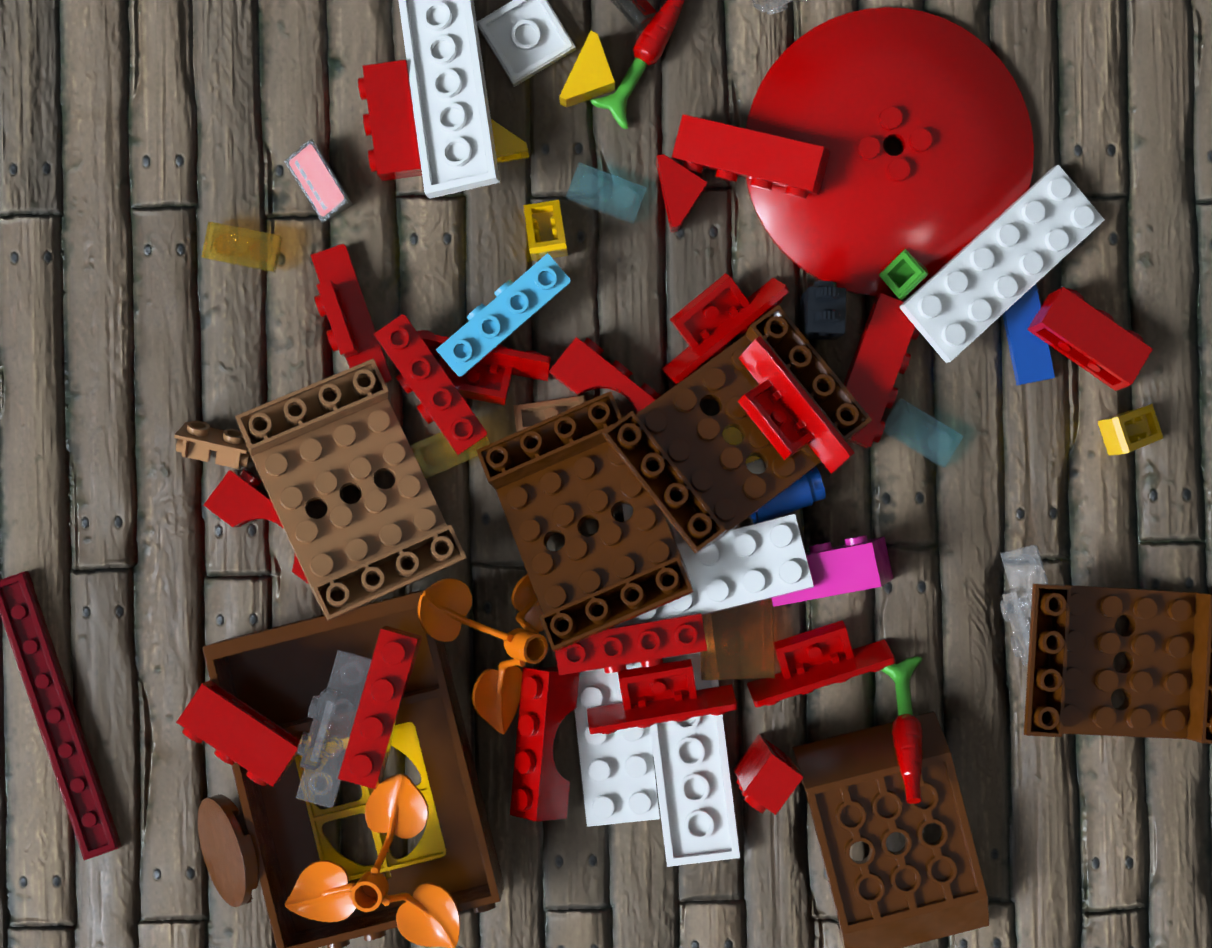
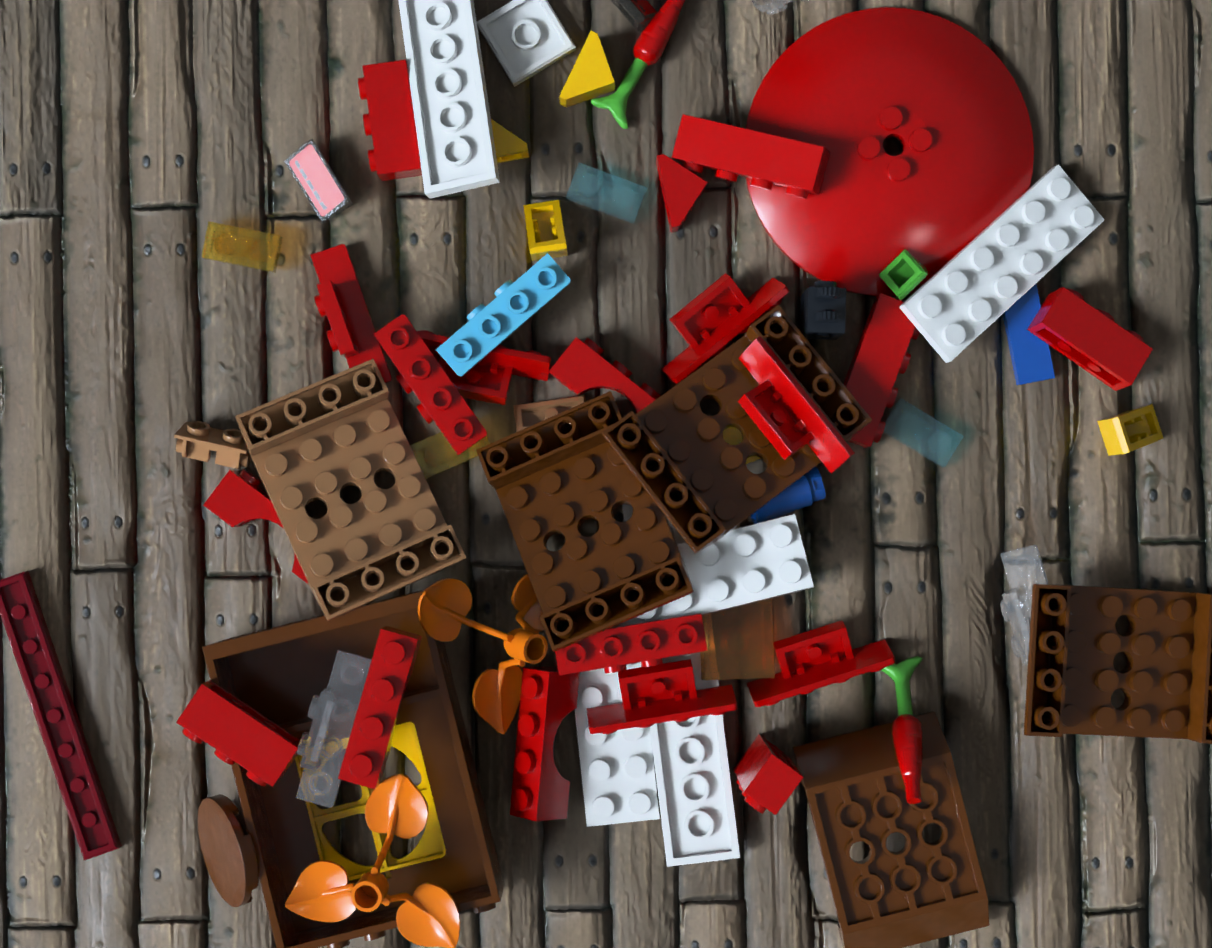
(843, 569): dark pink wedge -> none

